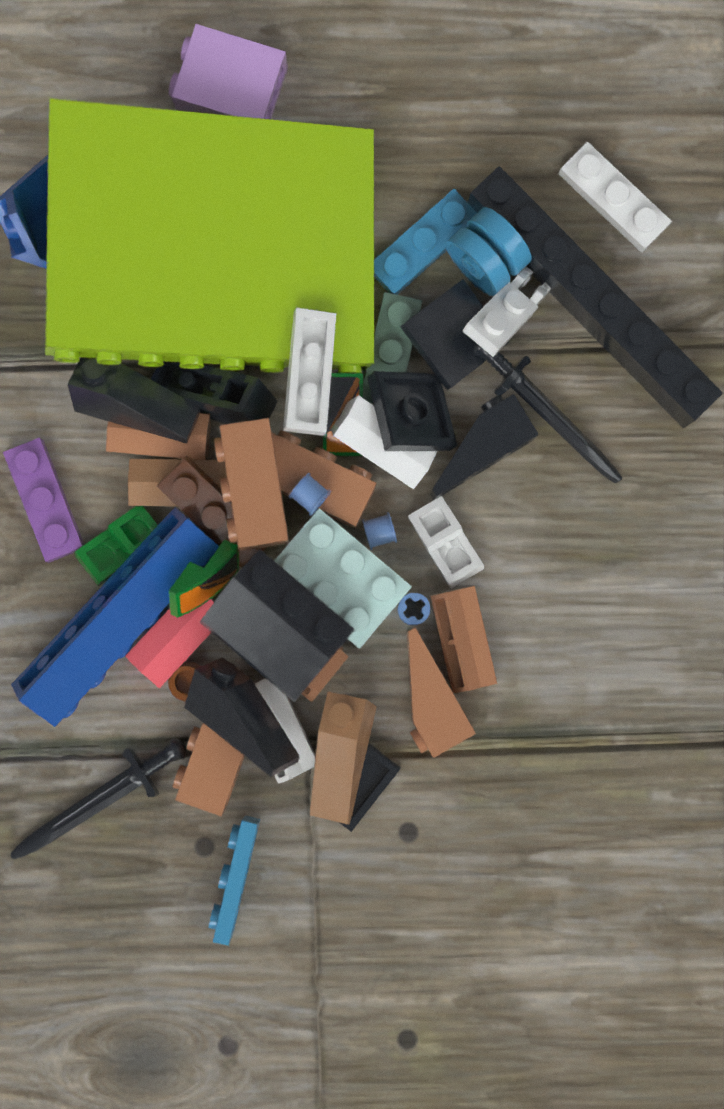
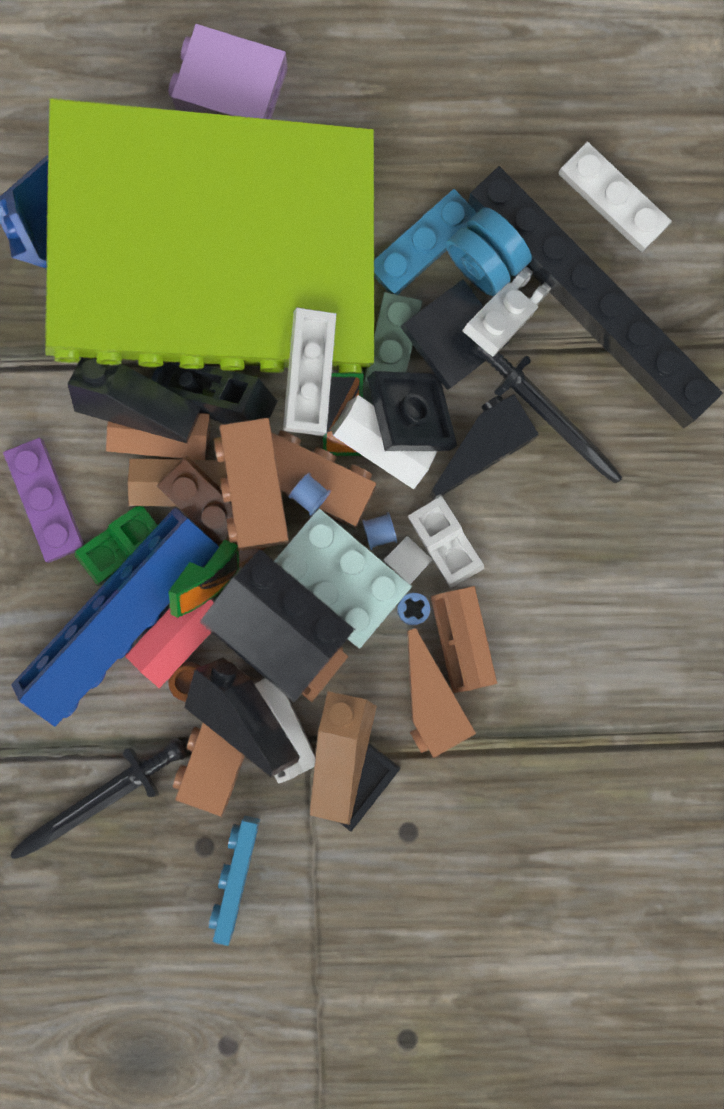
(408, 560): none -> white sticker

